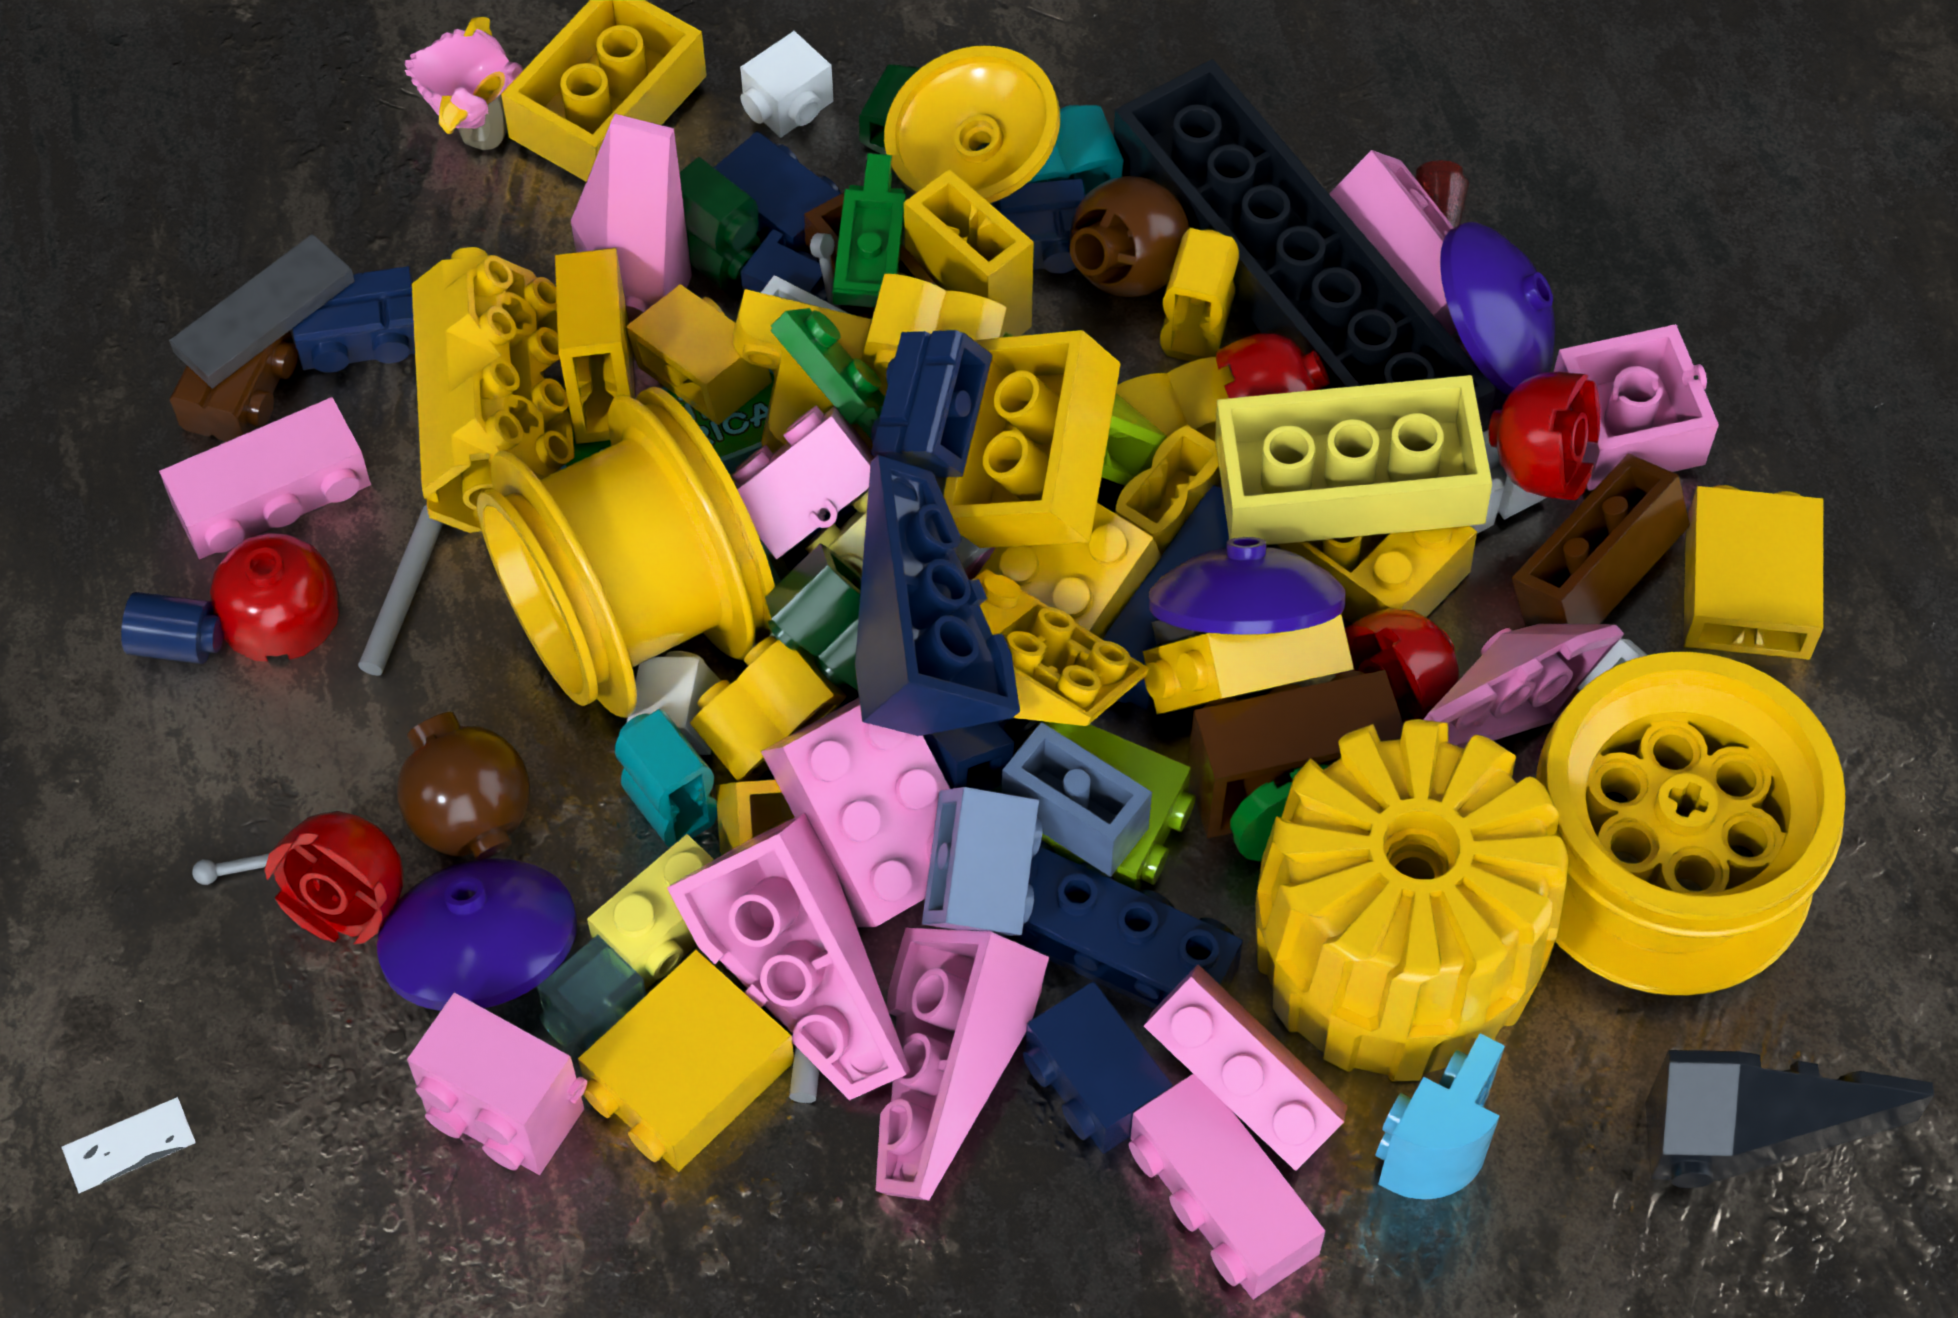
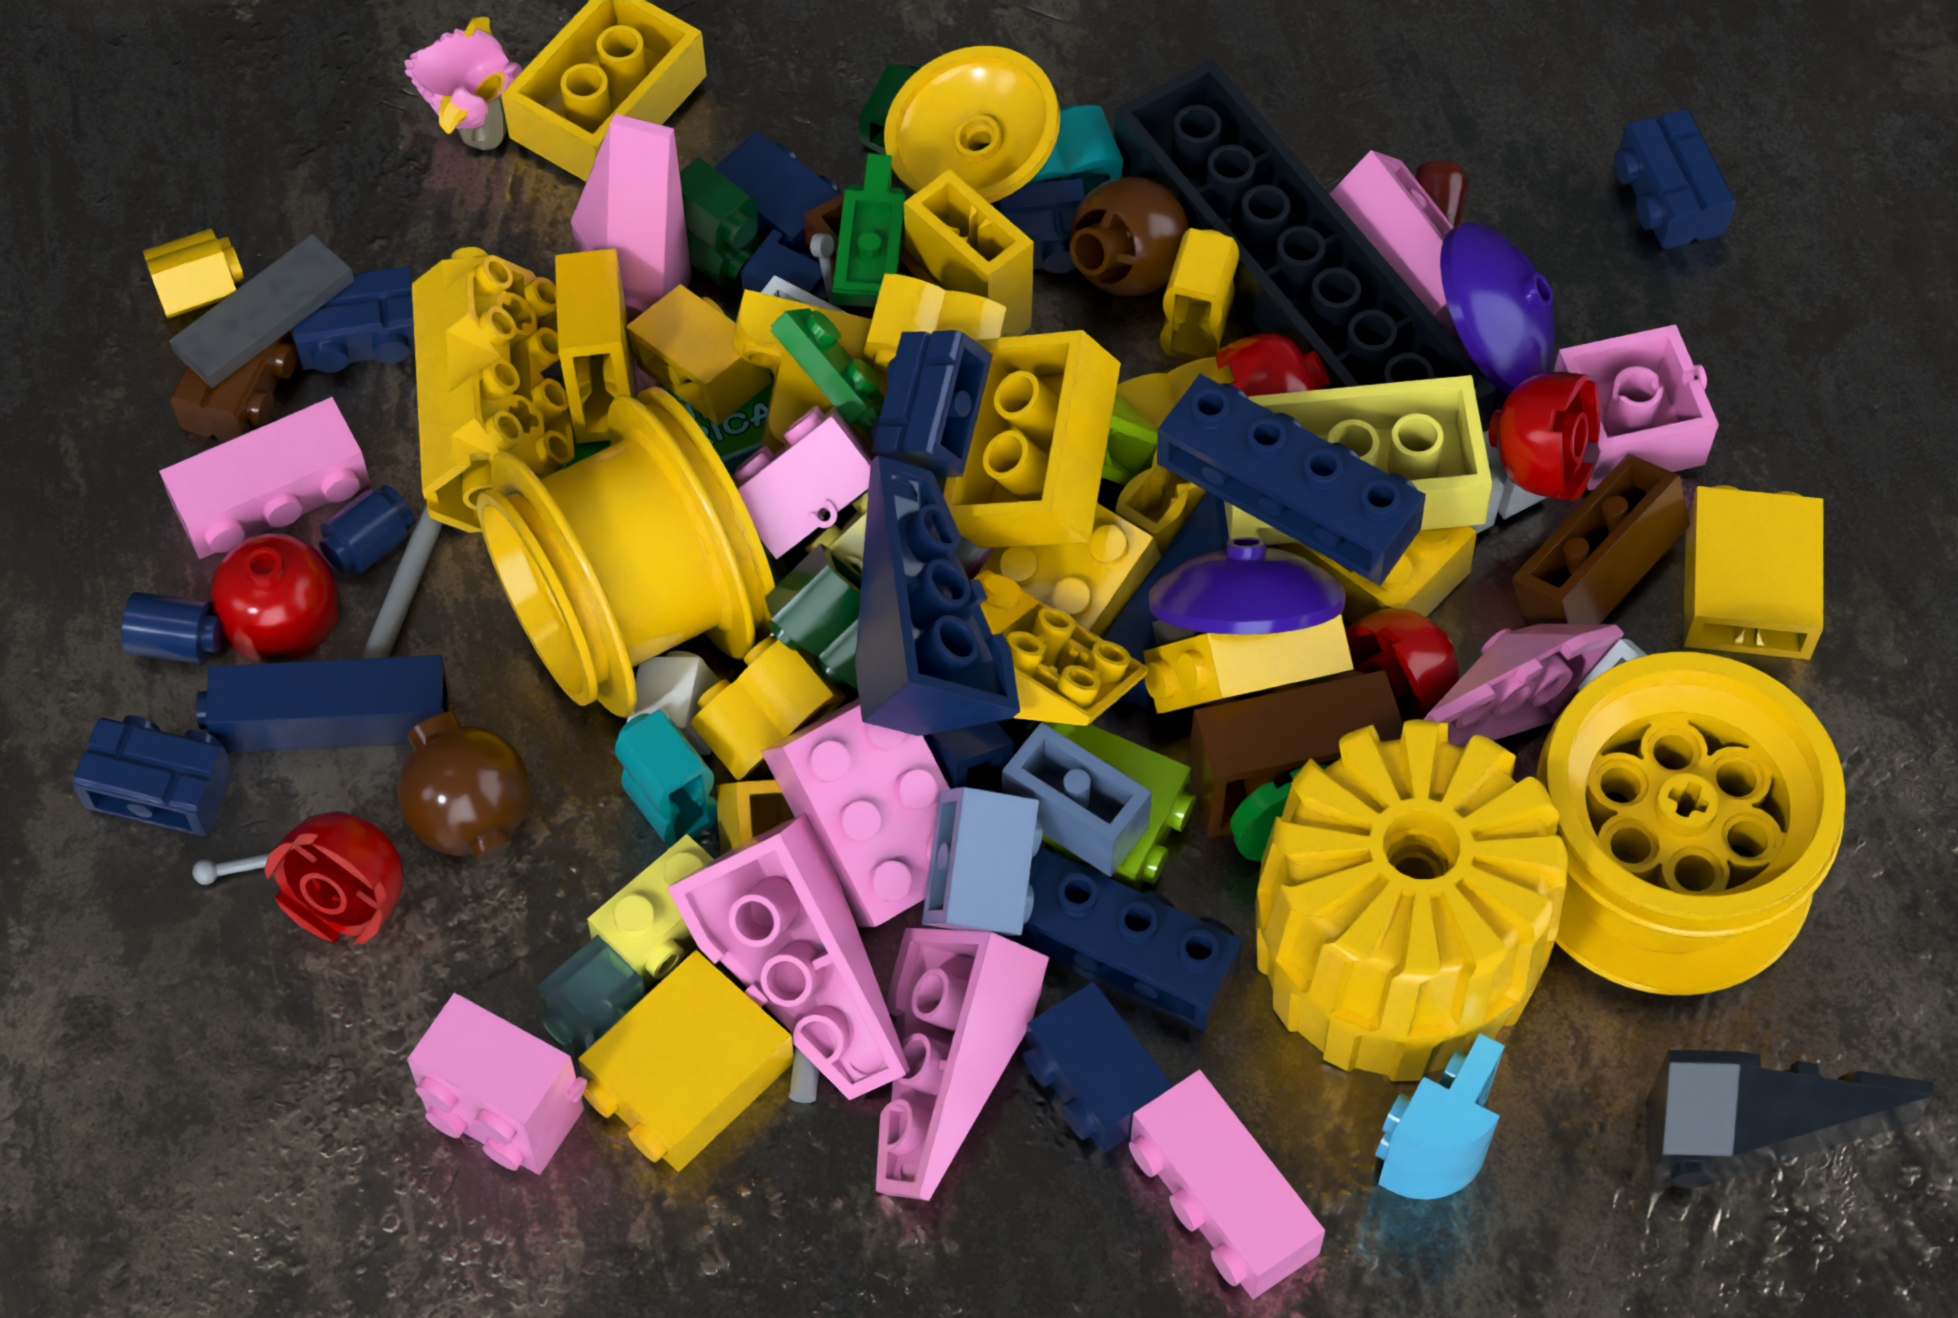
(128, 1145): white sticker -> none
(154, 775): none -> dark blue brick
(193, 271): none -> yellow brick
(321, 702): none -> dark blue brick
(366, 529): none -> dark blue brick
(478, 932): dark purple dish -> none
(786, 85): white brick -> none
(1246, 1067): bright pink brick -> none
(1291, 478): none -> dark blue brick
(1674, 179): none -> dark blue brick

